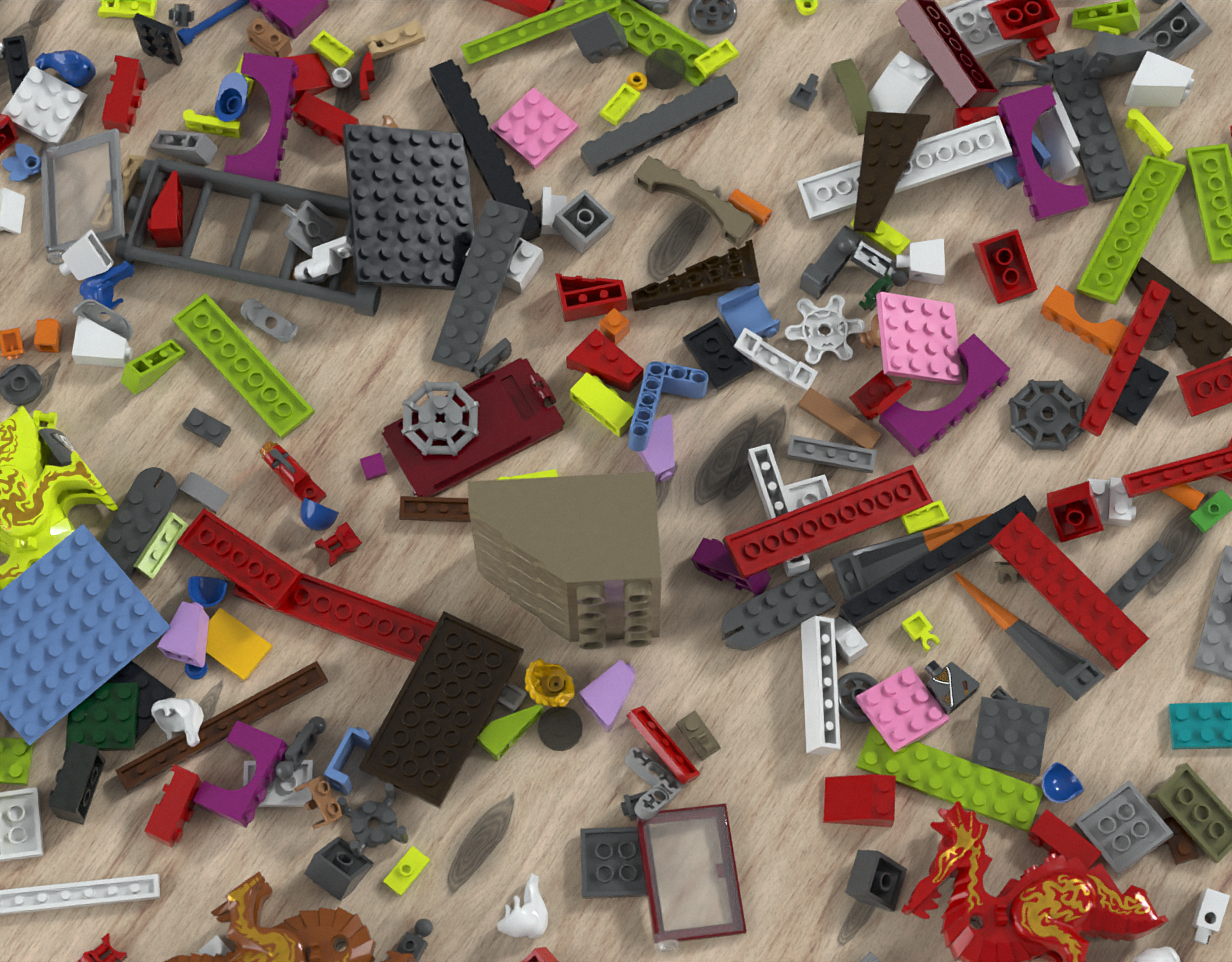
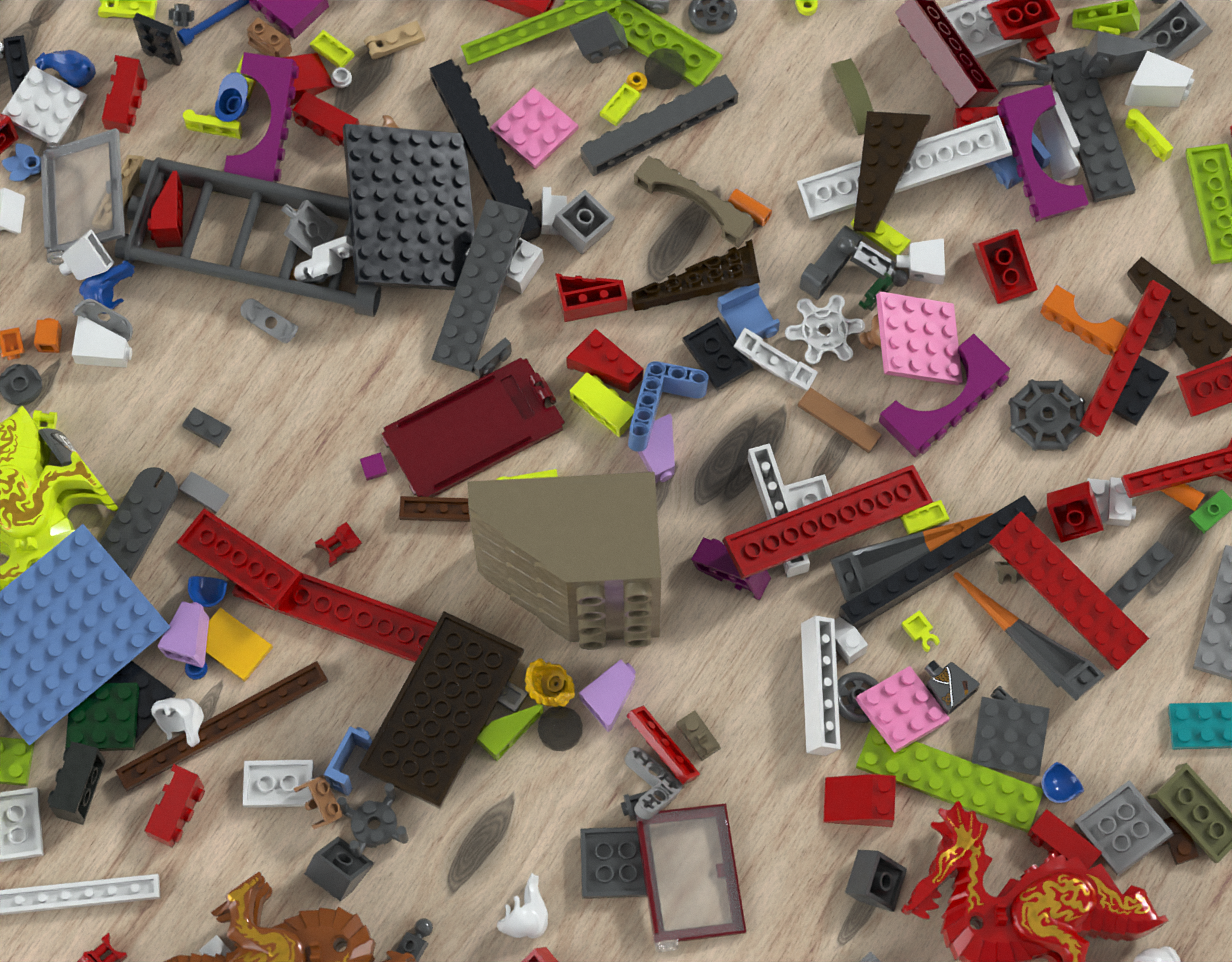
(150, 366): lime slope -> none
(160, 545): yellowish green plate -> none
(186, 146): light grey slope -> none
(241, 804): magenta arch -> none
(243, 366): lime plate -> none
(291, 473): red plate -> none
(300, 747): dark grey plate -> none
(316, 515): blue helmet -> none
(366, 74): red slope -> none
(406, 871): neon yellow plate -> none
(440, 405): light grey plate -> none
(614, 326): orange brick -> none
(716, 58): neon yellow plate -> none
(776, 612): dark grey plate -> none
(805, 94): dark grey plate -> none
(831, 454): light grey plate -> none
(878, 395): red plate -> none
(901, 85): white slope -> none
(1131, 229): lime plate -> none
(1211, 904): white torso -> none

